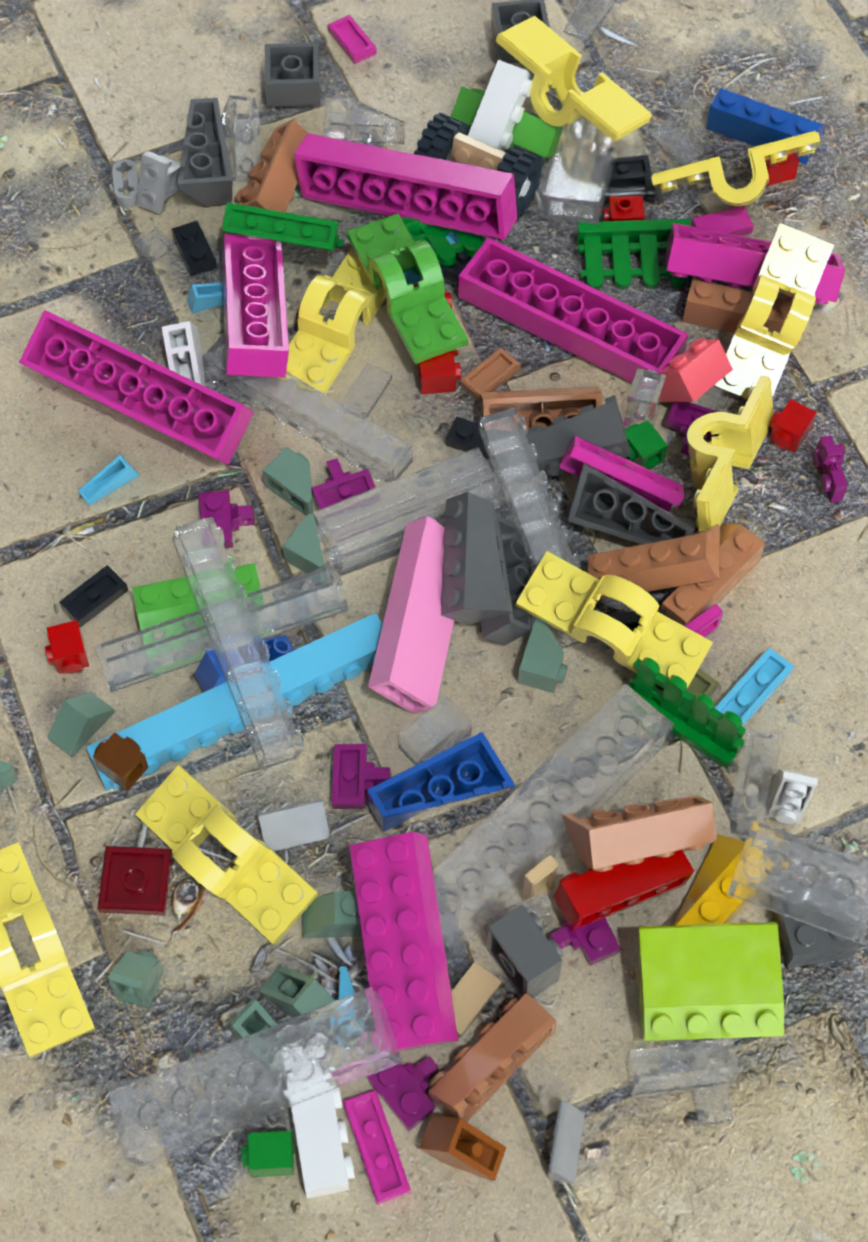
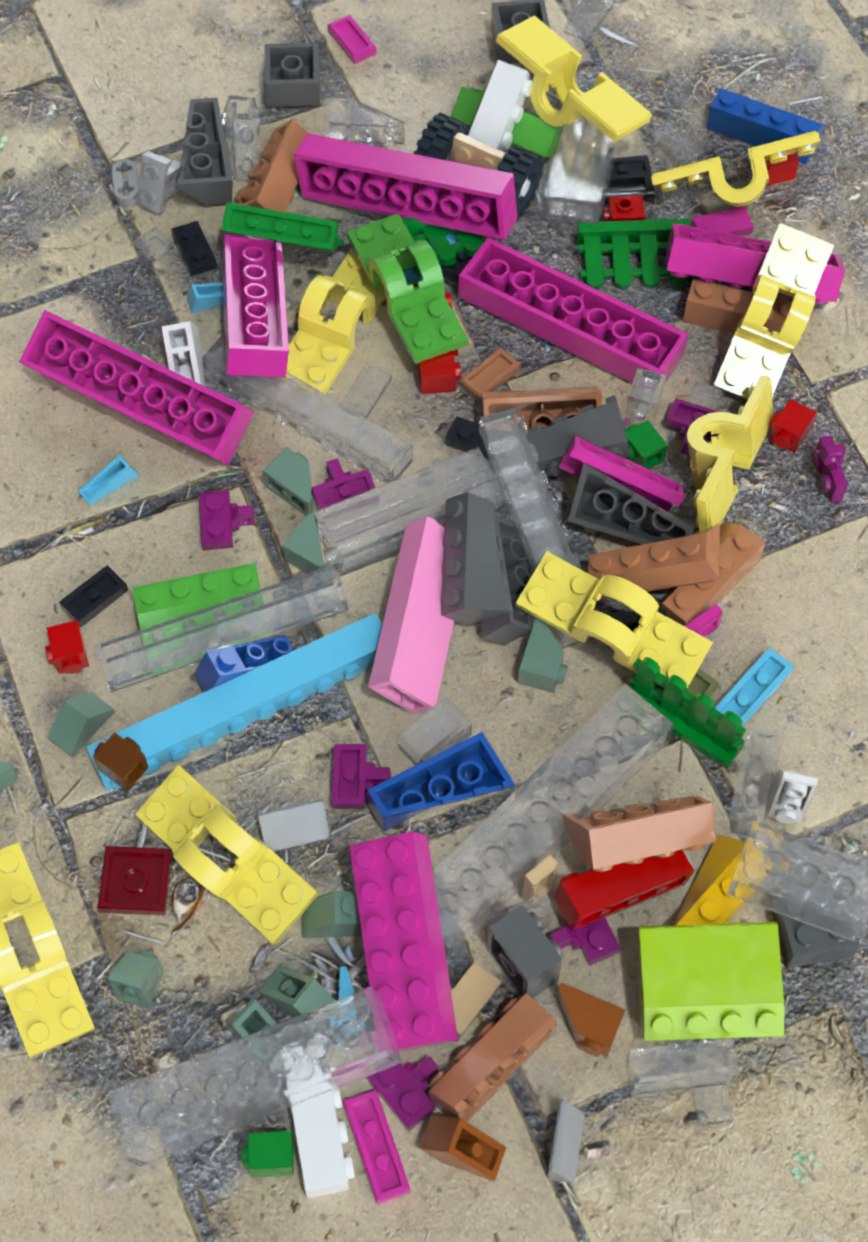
(237, 643): clear brick -> none
(590, 1019): none -> dark orange slope
(695, 371): coral slope -> none

